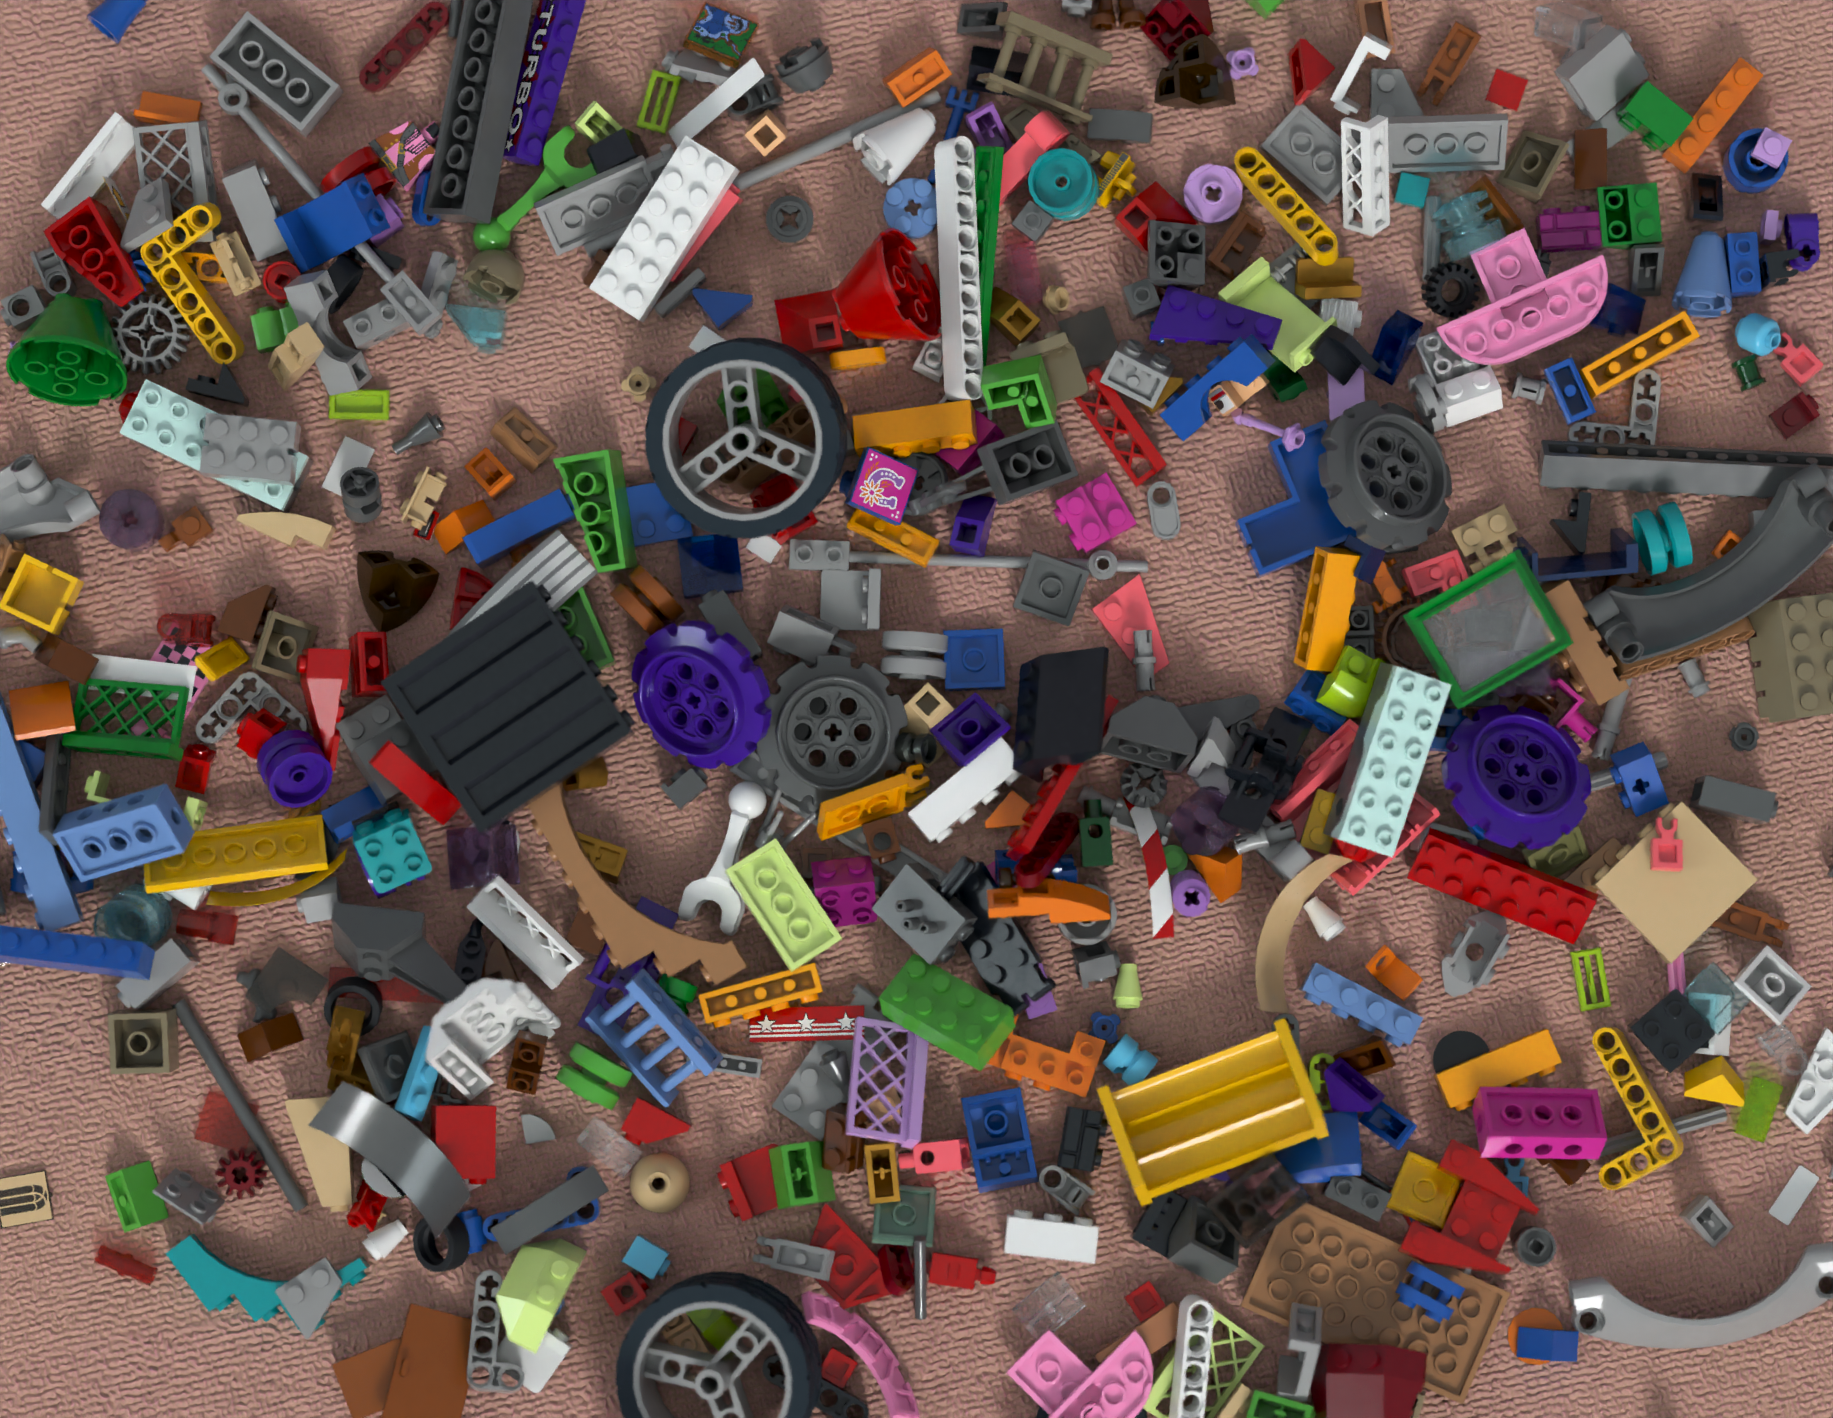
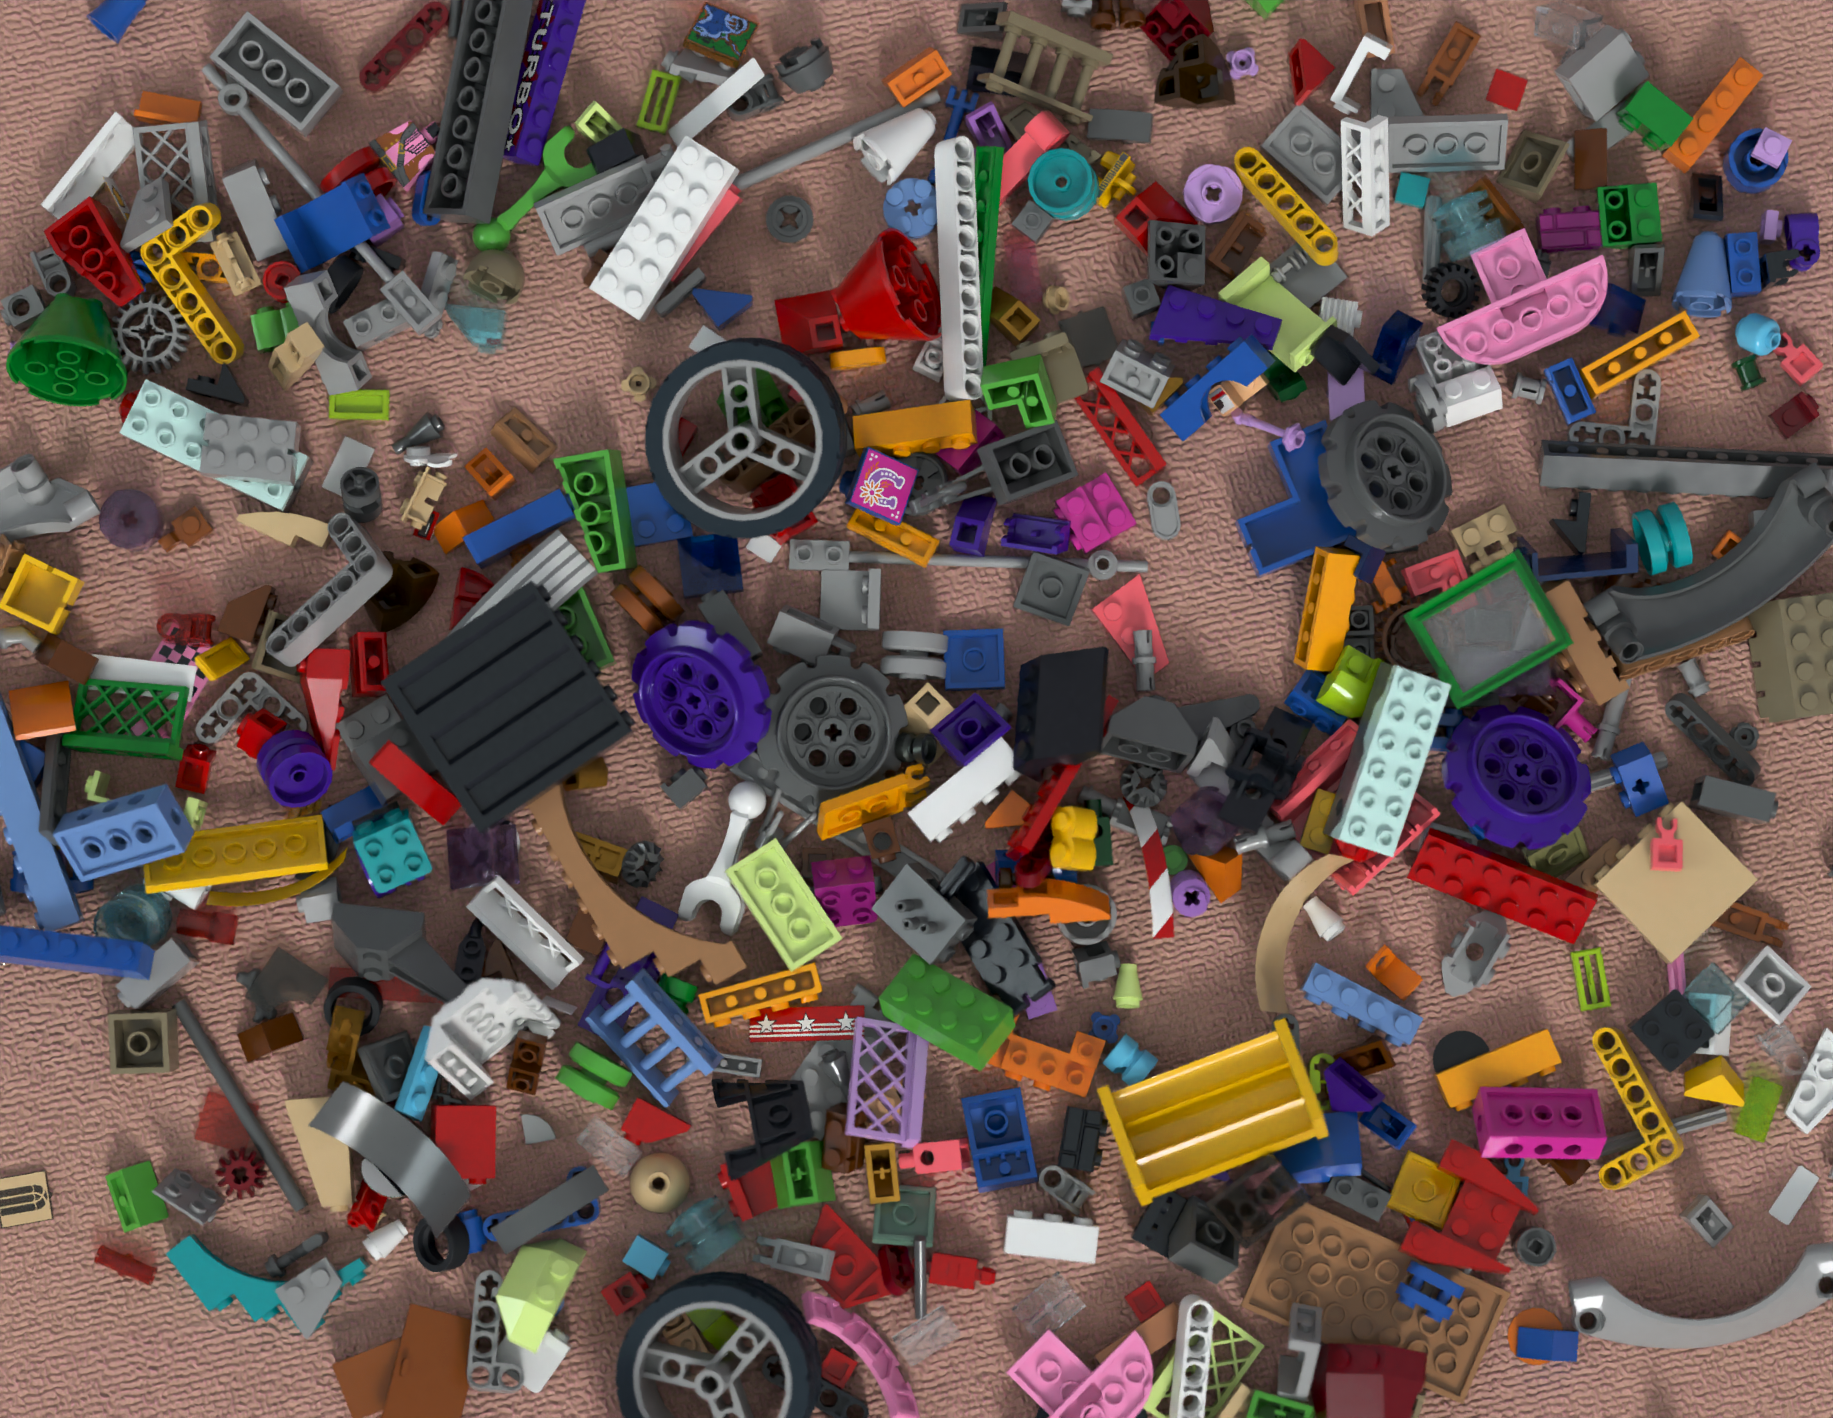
(276, 1266): none -> dark grey hinge
(338, 598): none -> light grey beam
(422, 457): none -> white plate
(559, 1005): none -> white sticker
(635, 858): none -> dark grey gear
(705, 1233): none -> clear light blue wheel
(766, 132): light nougat brick -> none
(777, 1117): none -> black wing
(871, 404): none -> light grey pin
(926, 1336): none -> clear panel
(1037, 533): none -> dark purple hinge
(1073, 839): none -> yellow brick
(1326, 282): pearl gold panel -> none
(1715, 737): none -> dark grey beam

